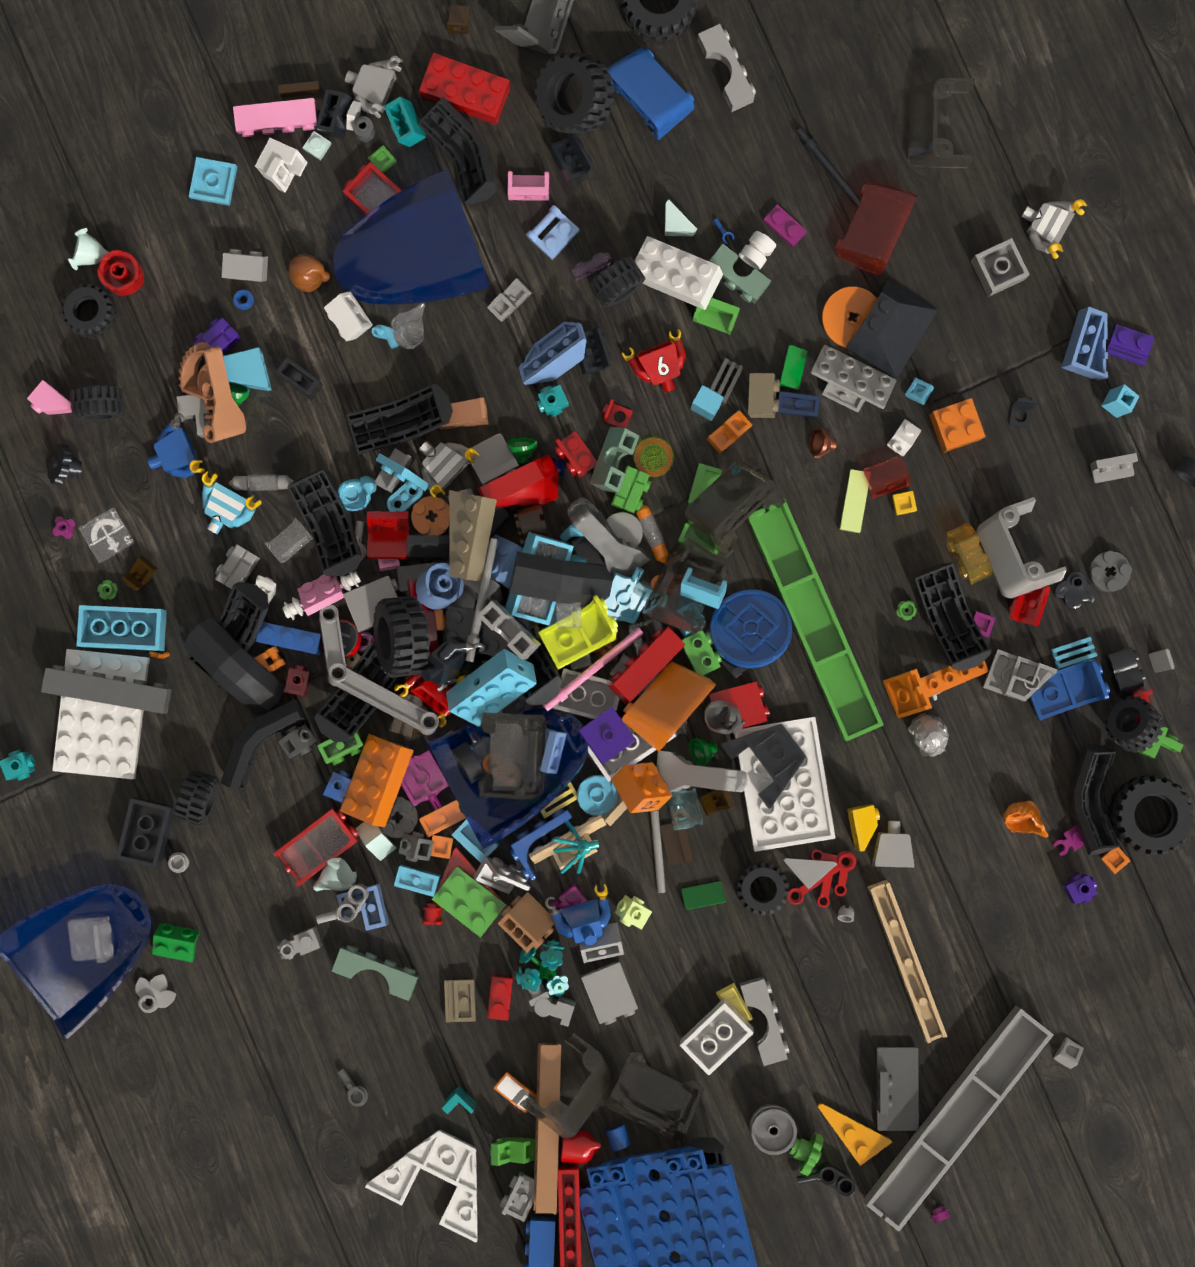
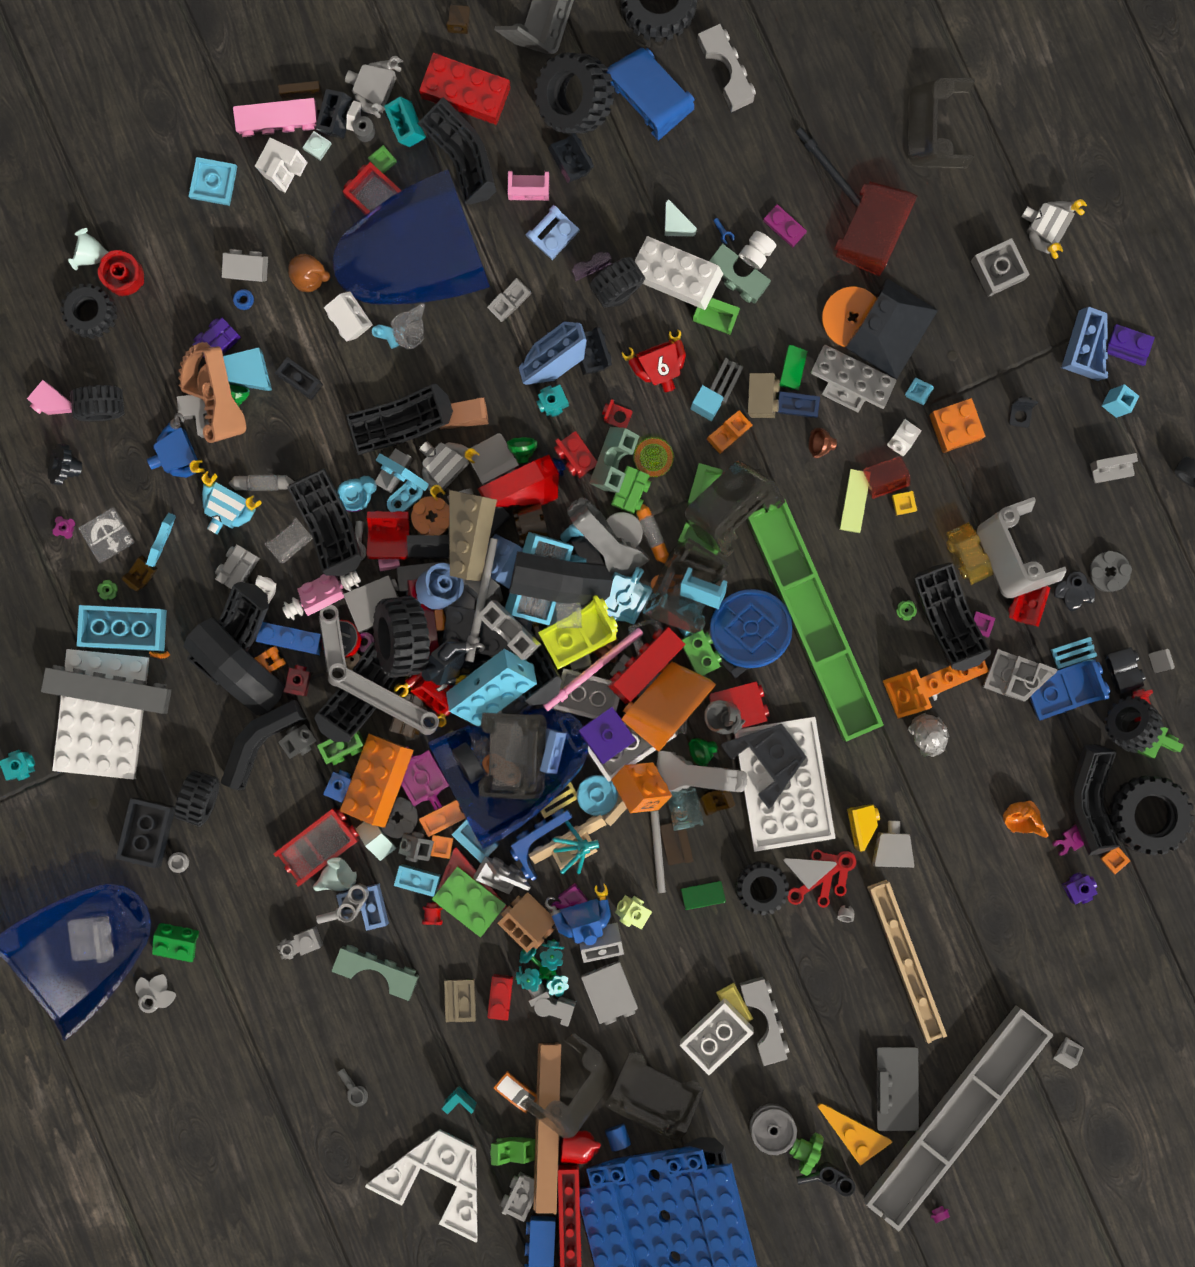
(160, 541): none -> medium azure tile

